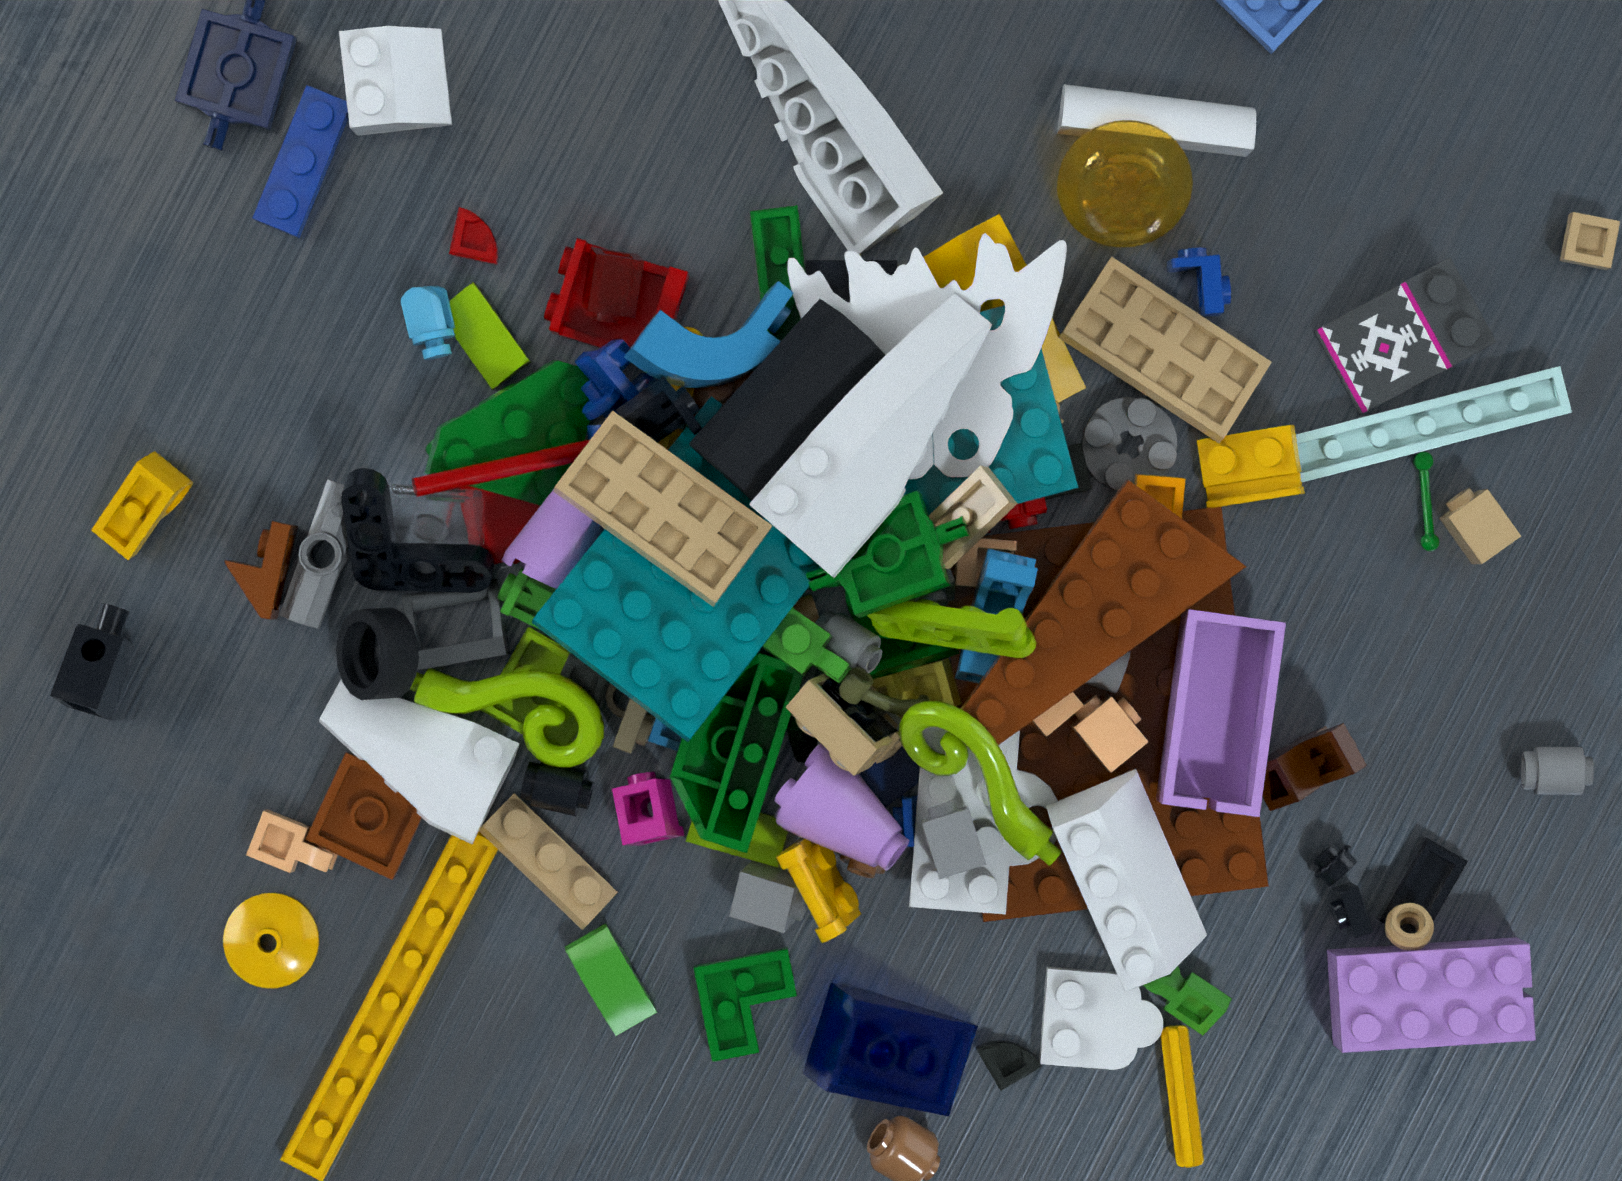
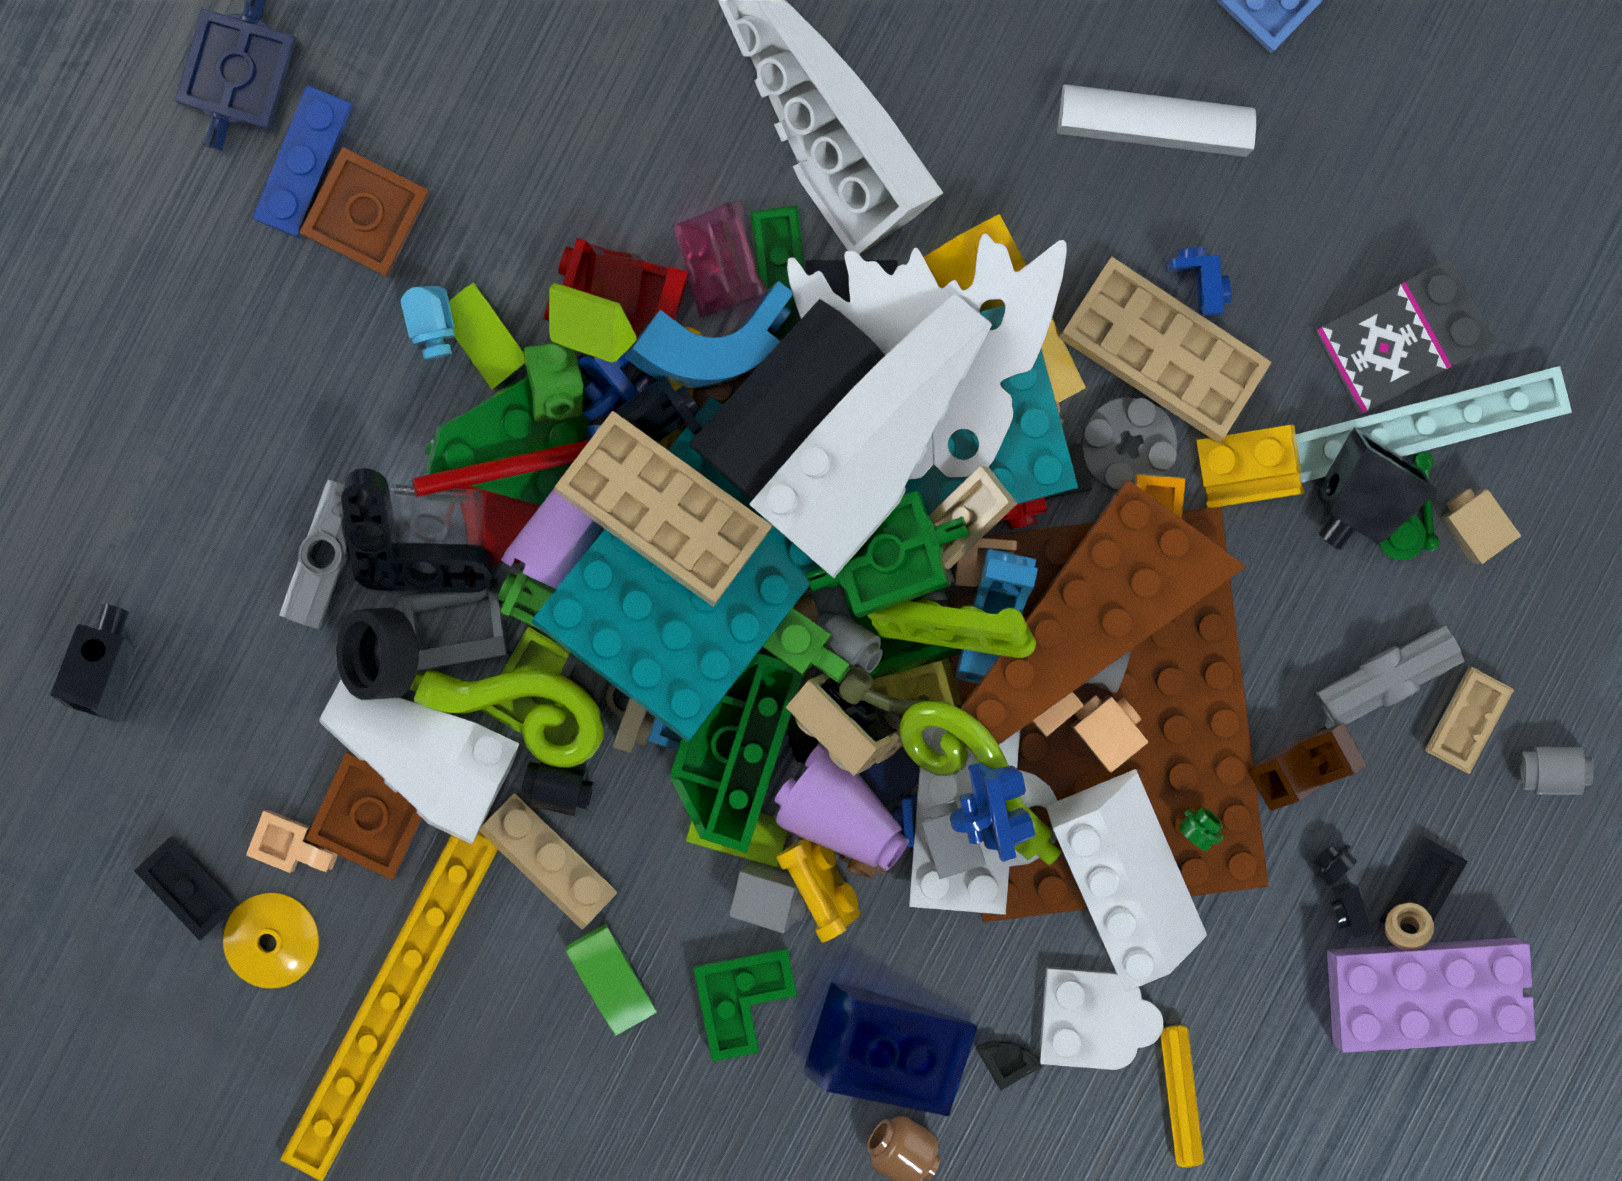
(140, 503): yellow plate -> none
(185, 888): none -> black plate
(266, 584): dark orange slope -> none
(364, 212): none -> dark orange plate
(395, 79): white slope -> none
(473, 239): red tile -> none
(554, 382): none -> bright green bracket
(588, 323): none -> lime slope
(631, 804): dark pink brick -> none
(719, 259): none -> clear pink plate
(985, 811): none -> blue hips
(1124, 183): clear yellow wheel -> none
(1191, 999): bright green plate -> none
(1202, 828): none -> green plate
(1220, 712): lavender piece -> none
(1370, 491): none -> black torso
(1390, 676): none -> light grey piece
(1406, 540): none -> green plate
(1469, 720): none -> tan plate
(1589, 241): tan plate -> none

